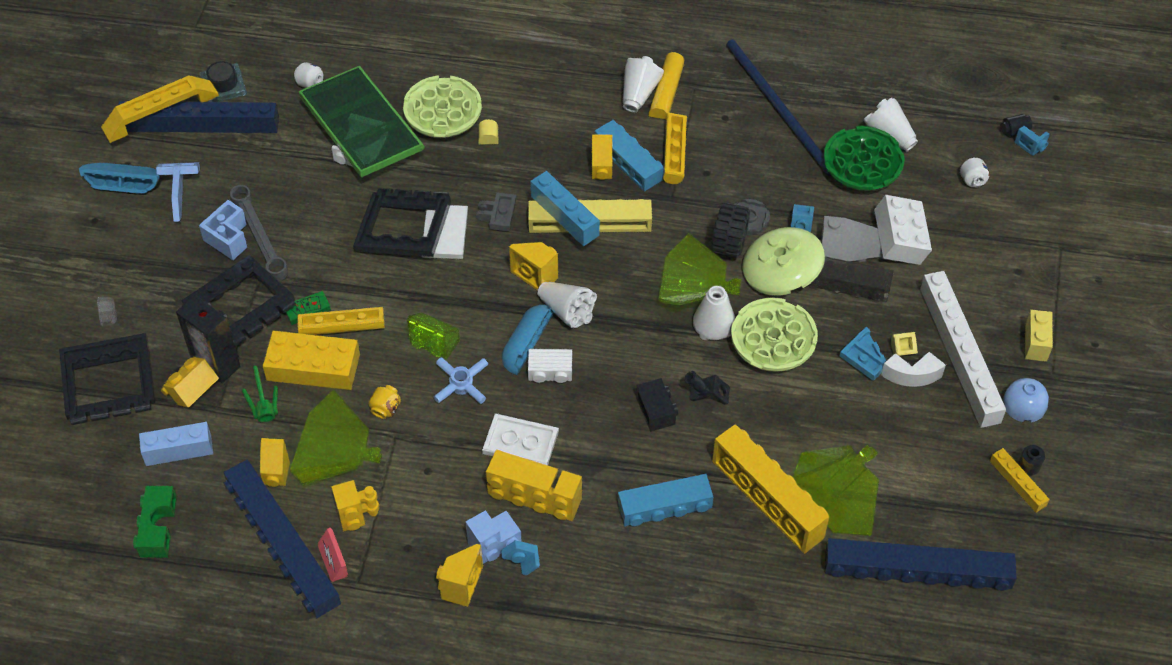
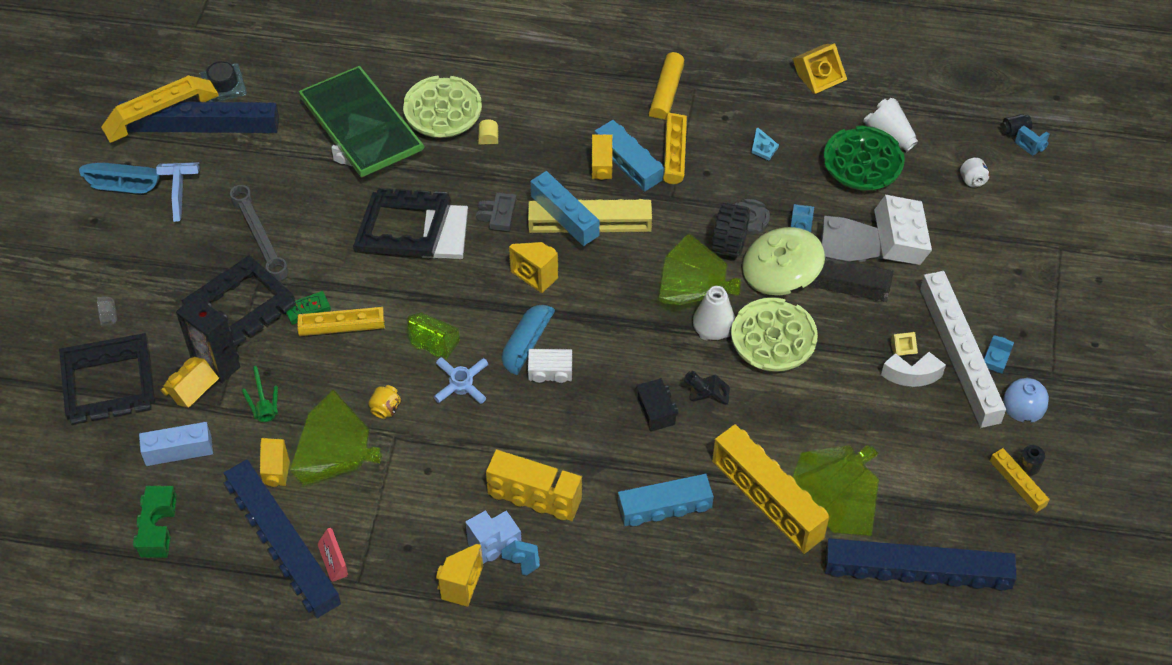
(224, 231): light blue brick -> none
(308, 74): white head -> none
(311, 360): yellow brick -> none
(353, 504): yellow brick -> none
(521, 438): white tile -> none
(568, 302): white cone -> none
(639, 82): white cone -> none
(764, 145): none -> medium azure piece
(778, 104): dark blue piece -> none
(820, 68): none -> yellow slope
(864, 355): dark azure wing -> none
(998, 353): none -> dark azure bracket
(1038, 335): light yellow piece -> none

